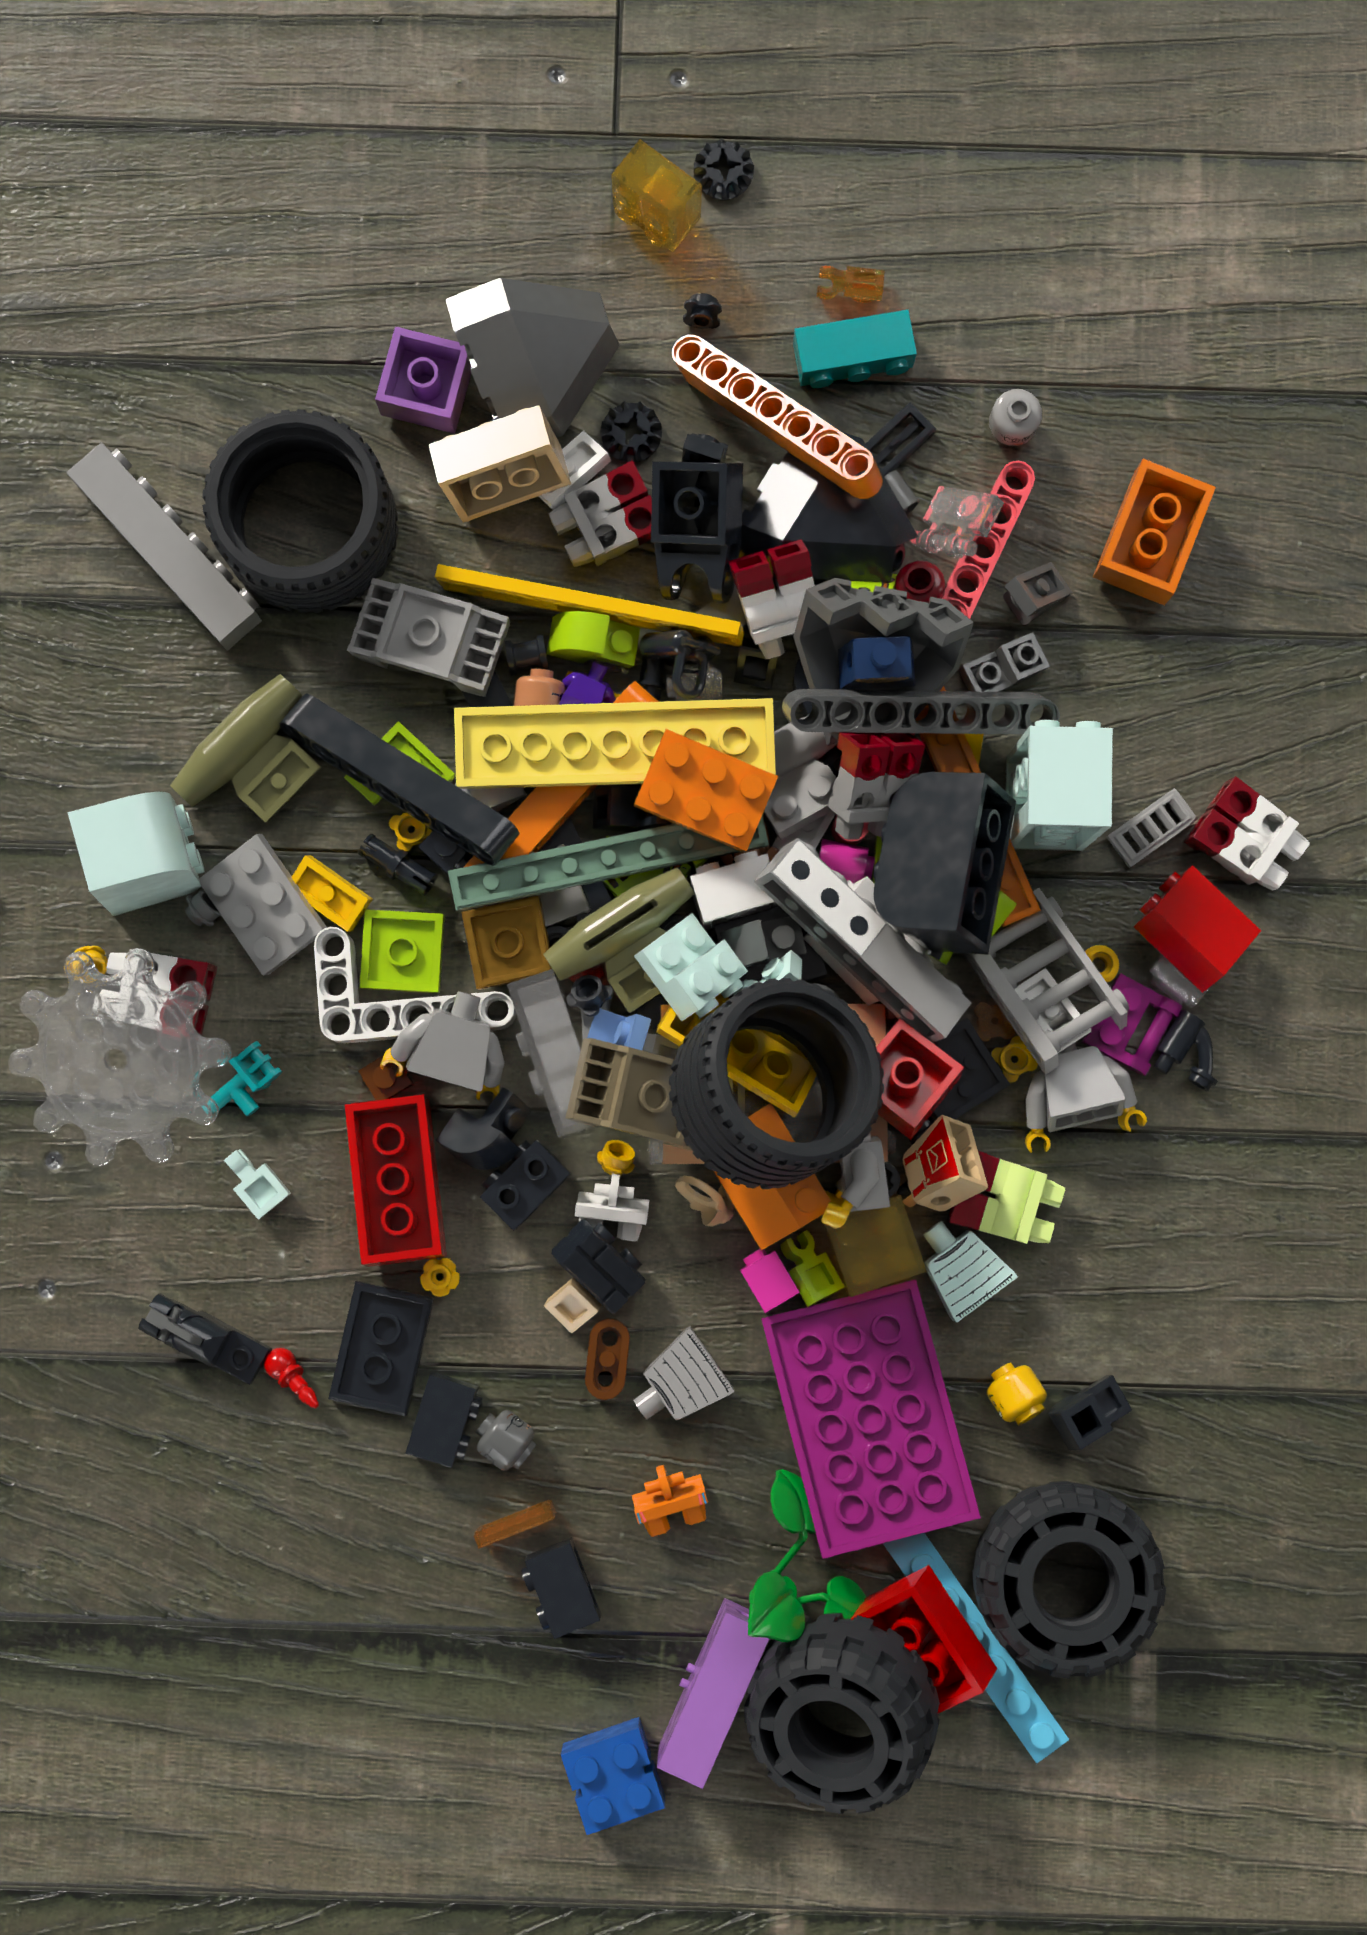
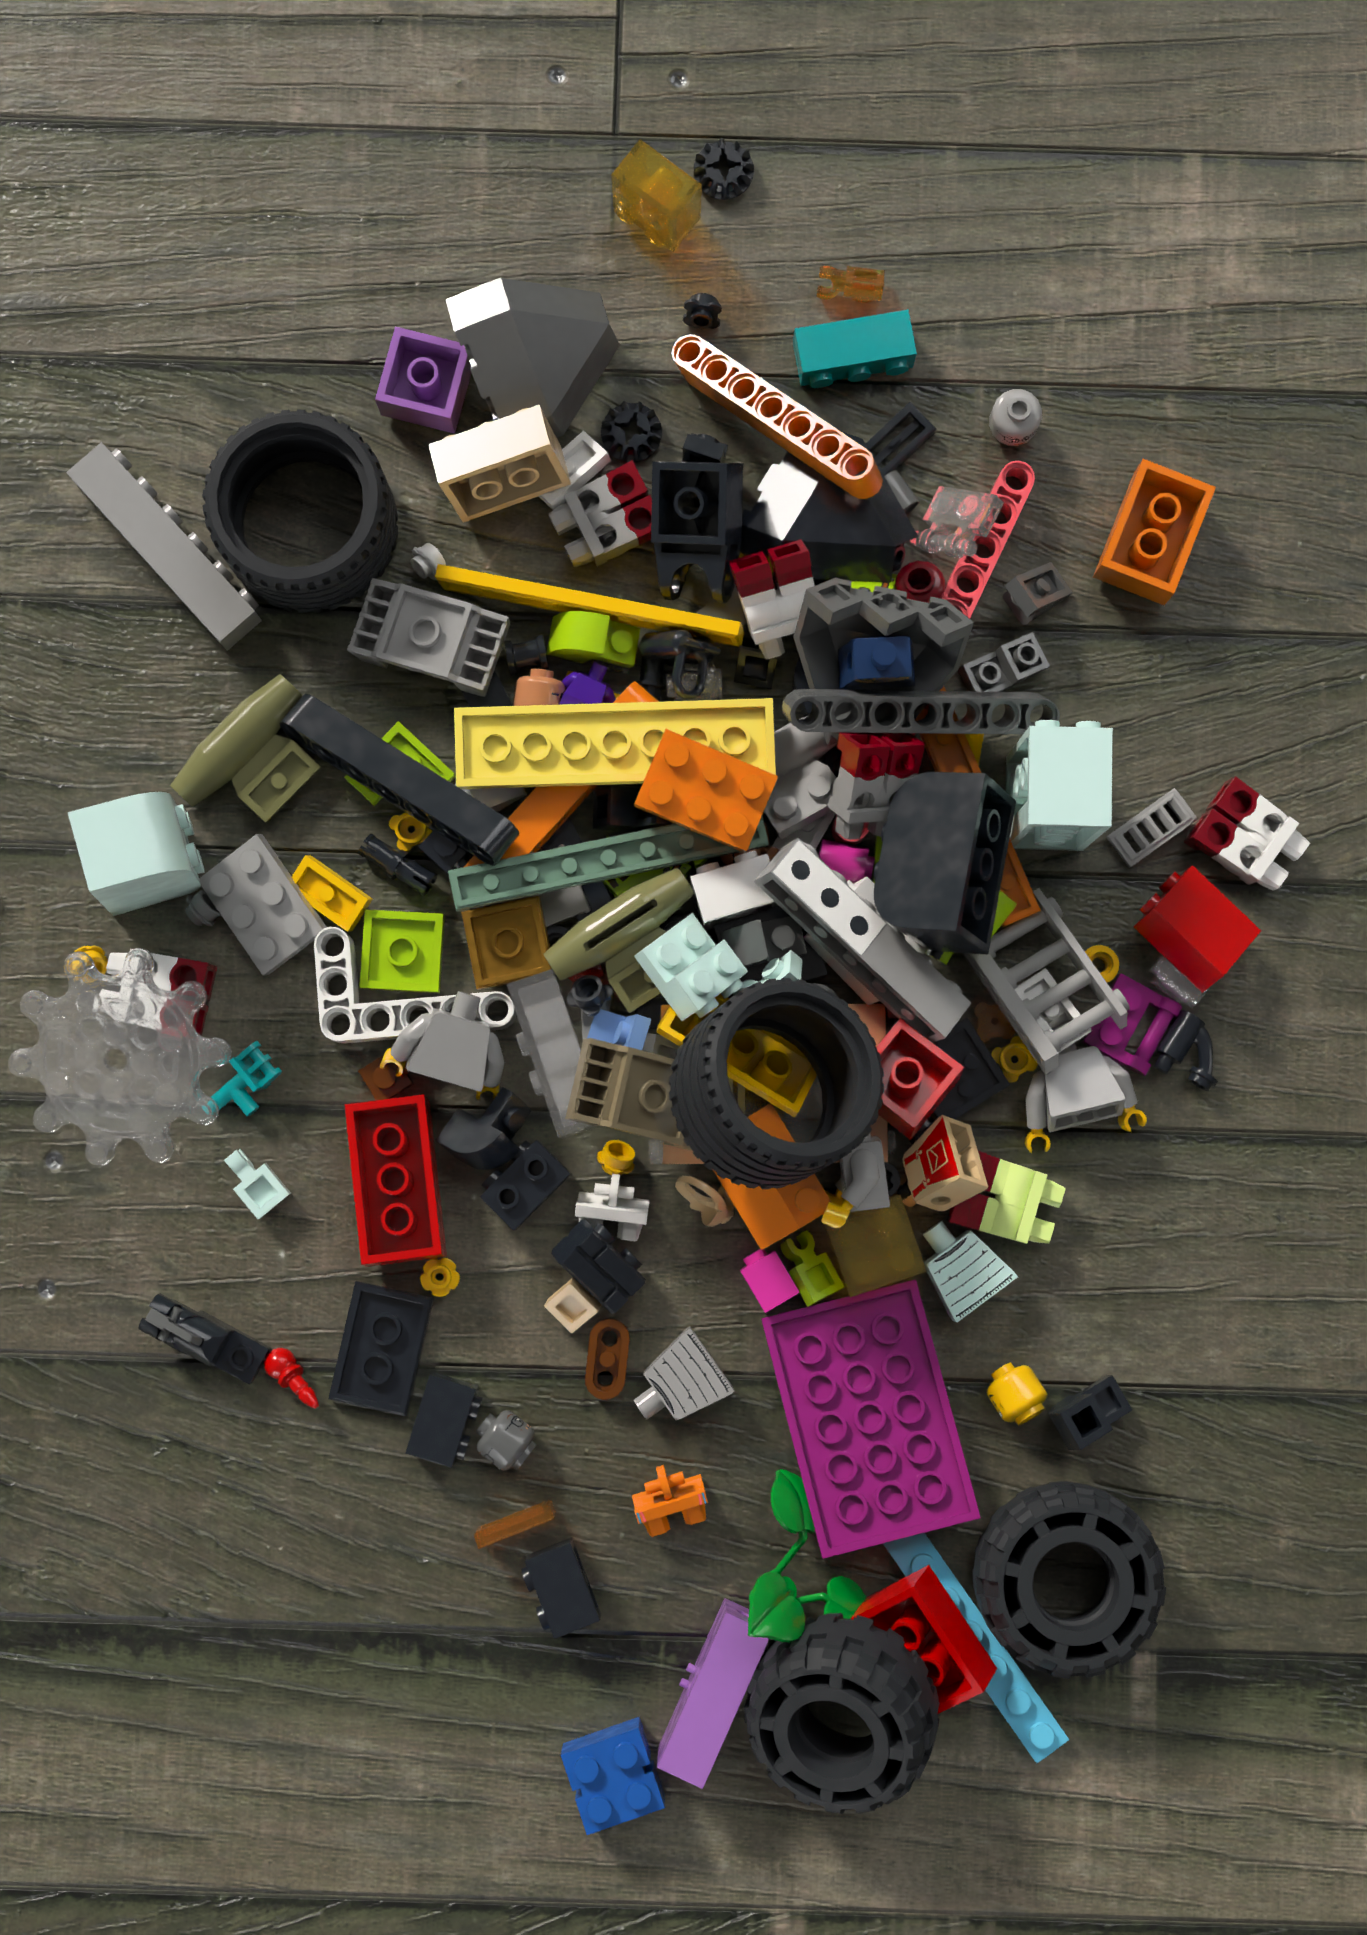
(426, 560): none -> white plate

